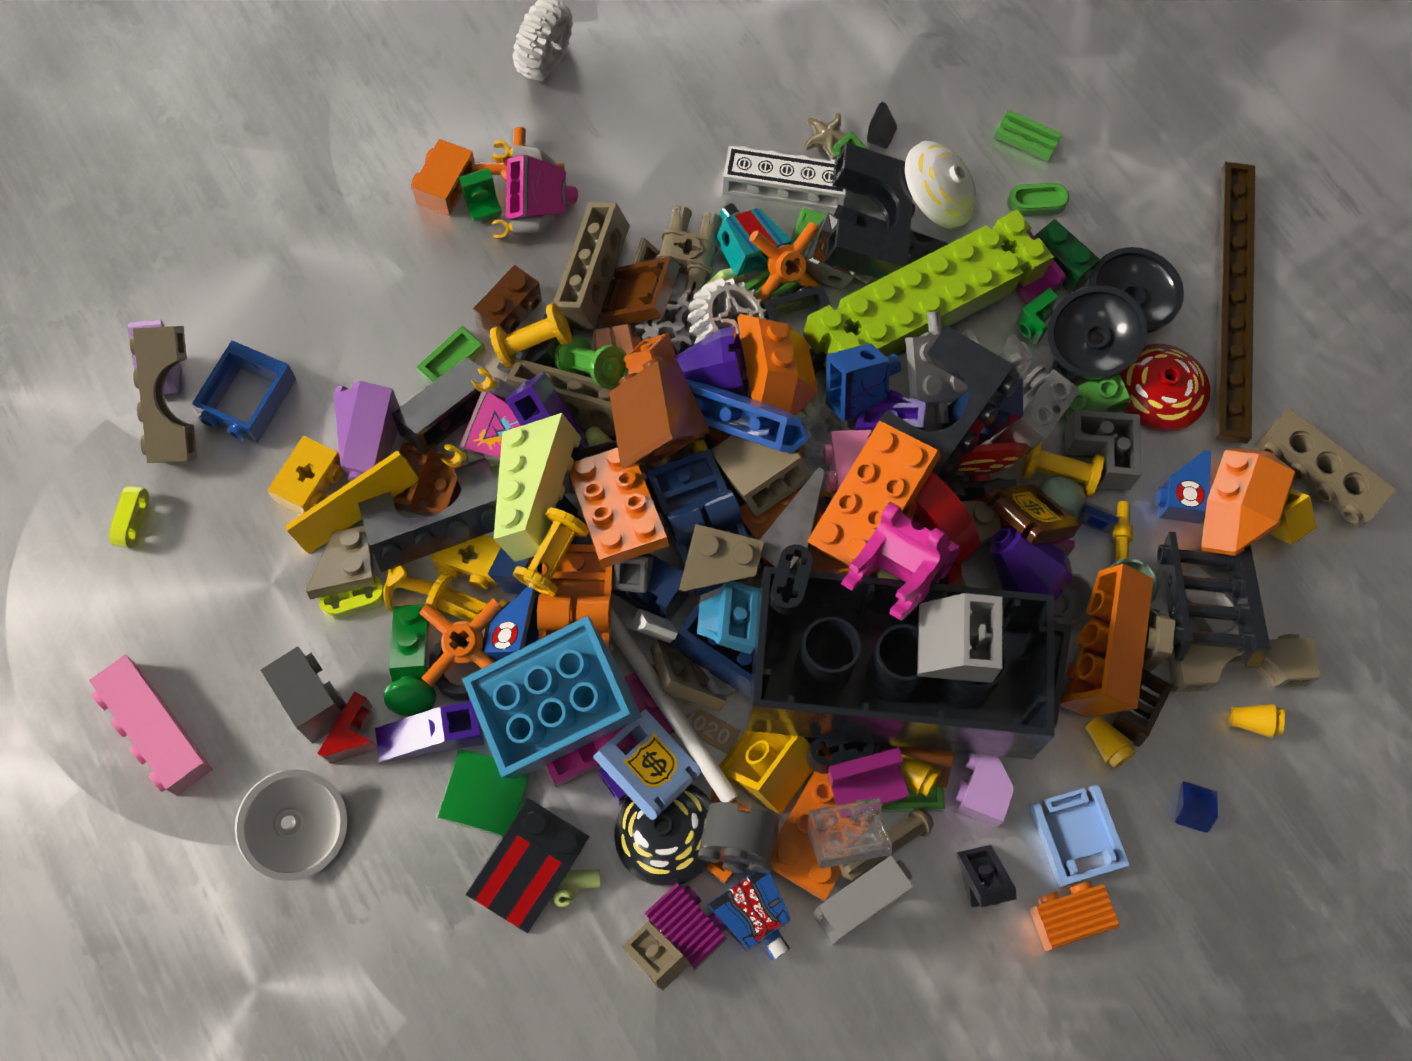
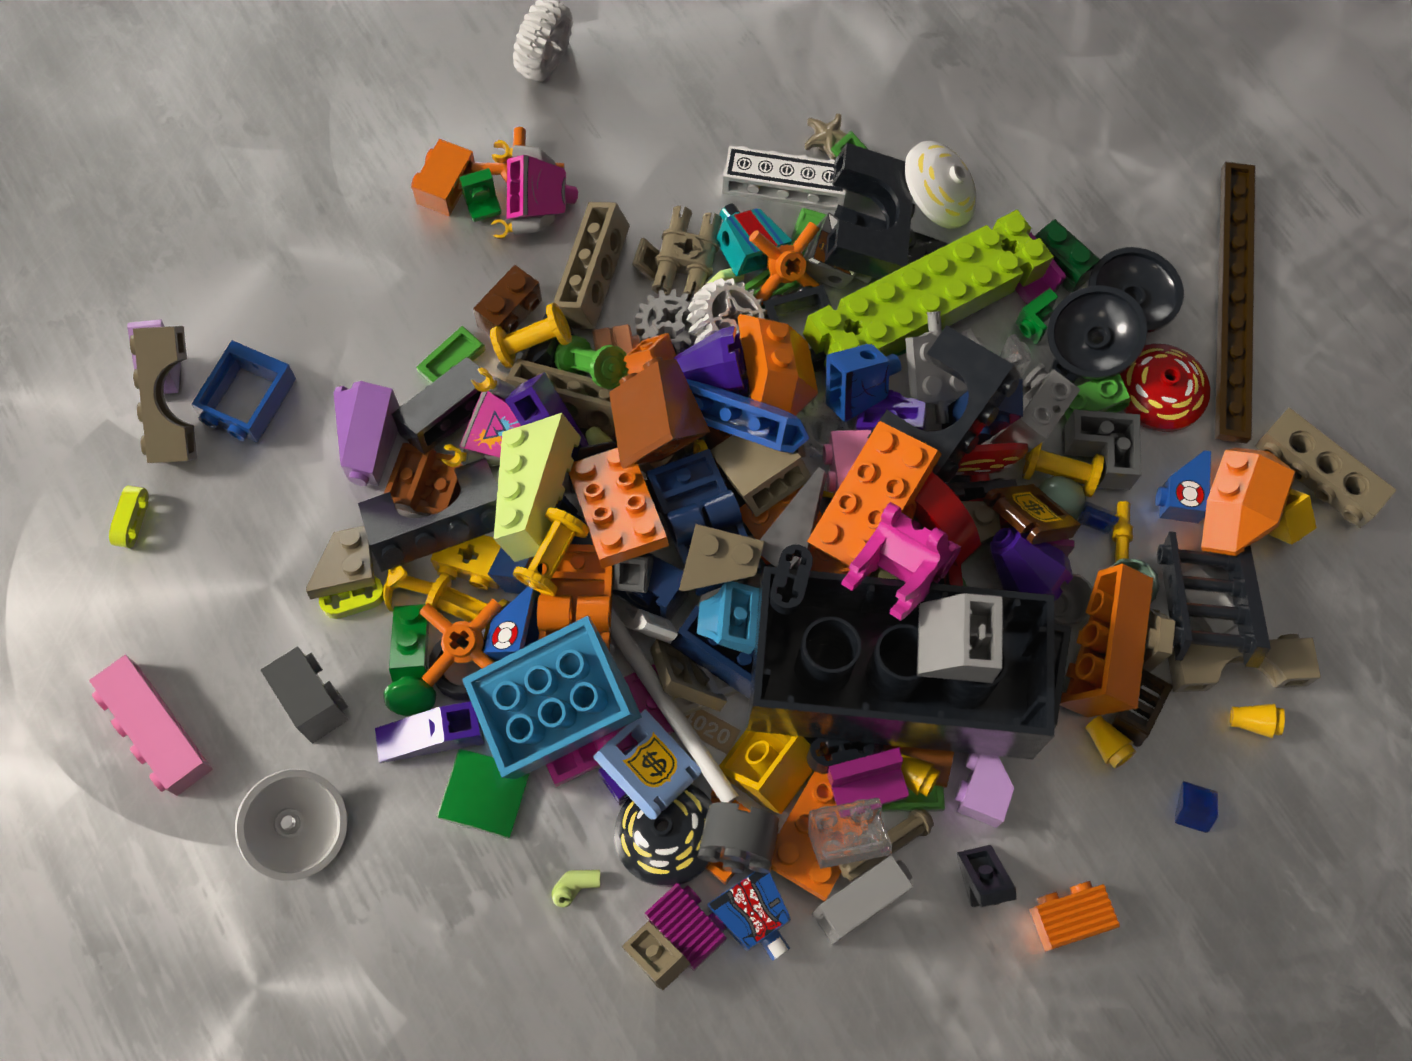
(306, 476): yellow brick -> none
(342, 509): yellow slope -> none
(343, 740): red slope -> none
(527, 865): black slope -> none
(639, 292): reddish brown container -> none
(881, 127): black slope -> none
(1029, 131): bright green tile -> none
(1038, 199): bright green tile -> none
(1077, 830): light blue container -> none

